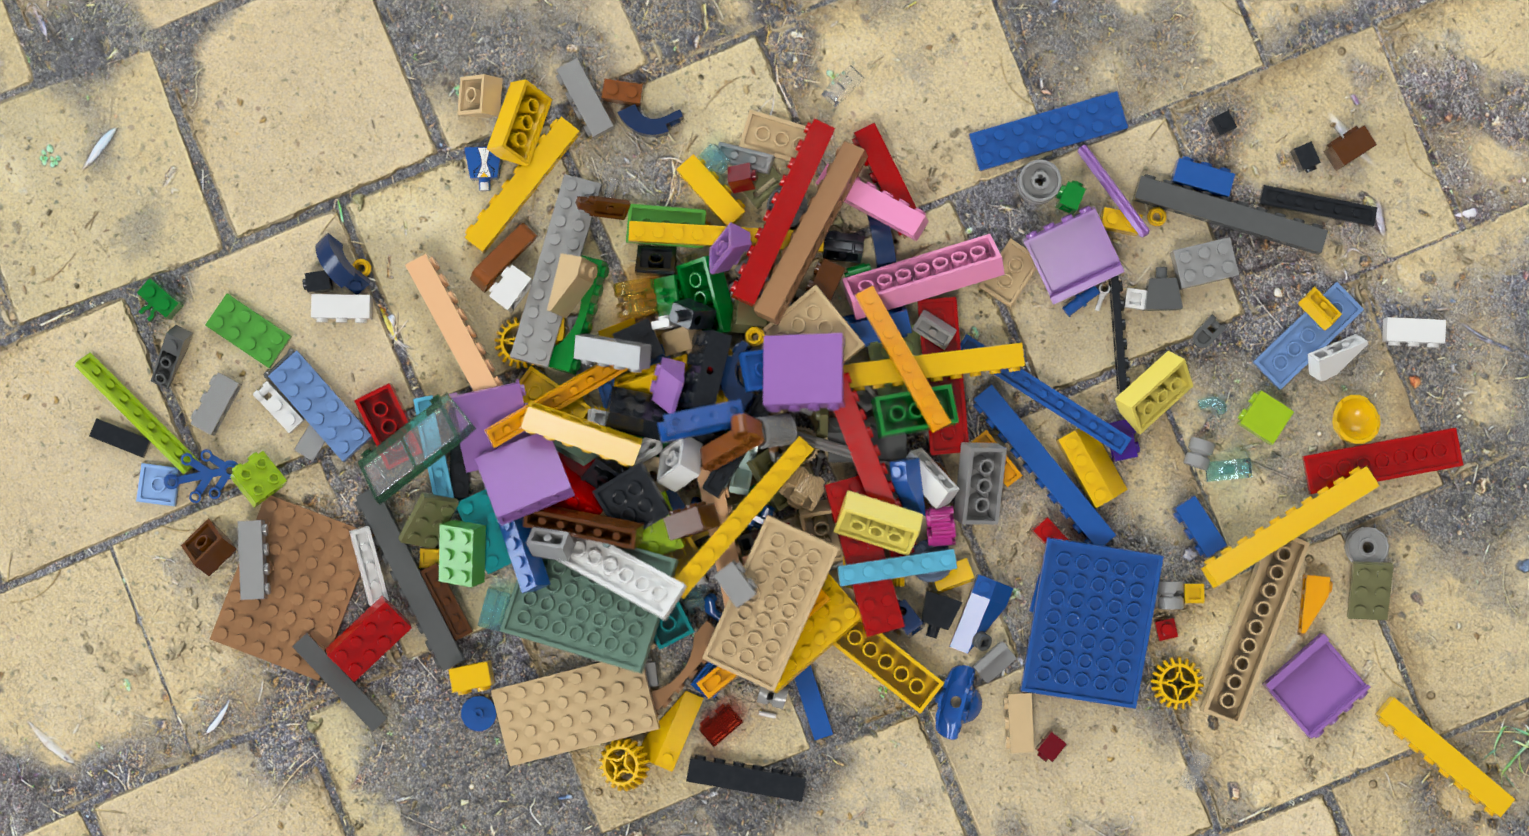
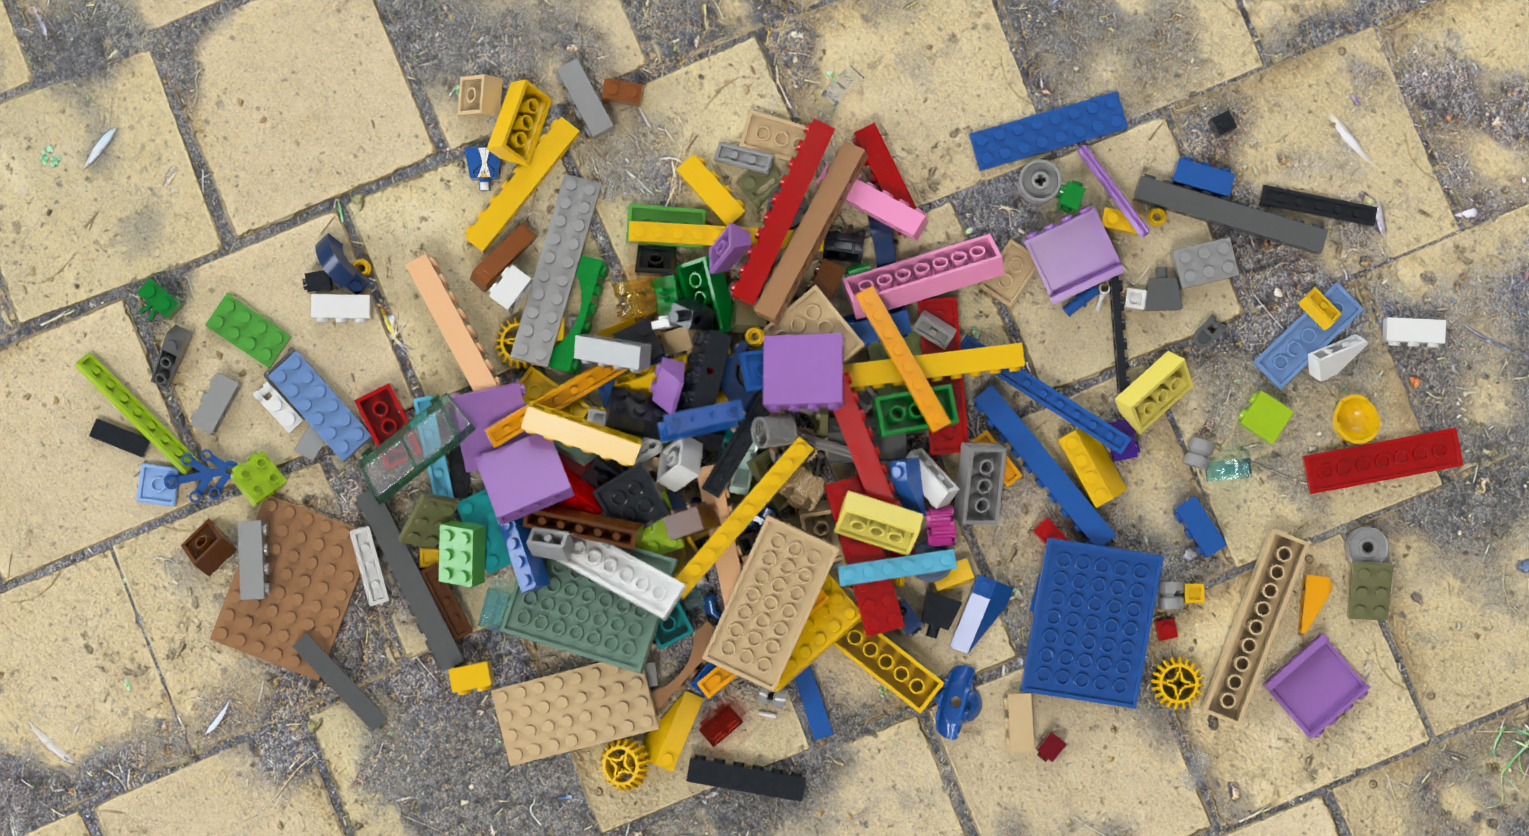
(368, 638): red brick -> none
(478, 713): blue piece -> none
(571, 283): tan slope -> none
(604, 207): reddish brown hinge -> none
(649, 127): dark blue arch -> none
(715, 159): clear light blue brick -> none
(736, 583): light grey brick -> none
(742, 177): dark red brick -> none
(743, 437): dark orange beam -> none
(986, 643): dark grey bush -> none
(994, 662): light grey panel -> none
(1213, 402): clear light blue arm -> none
(1289, 527): yellow brick -> none
(1305, 157): black brick -> none
(1353, 145): reddish brown brick -> none
(1445, 757): yellow brick -> none

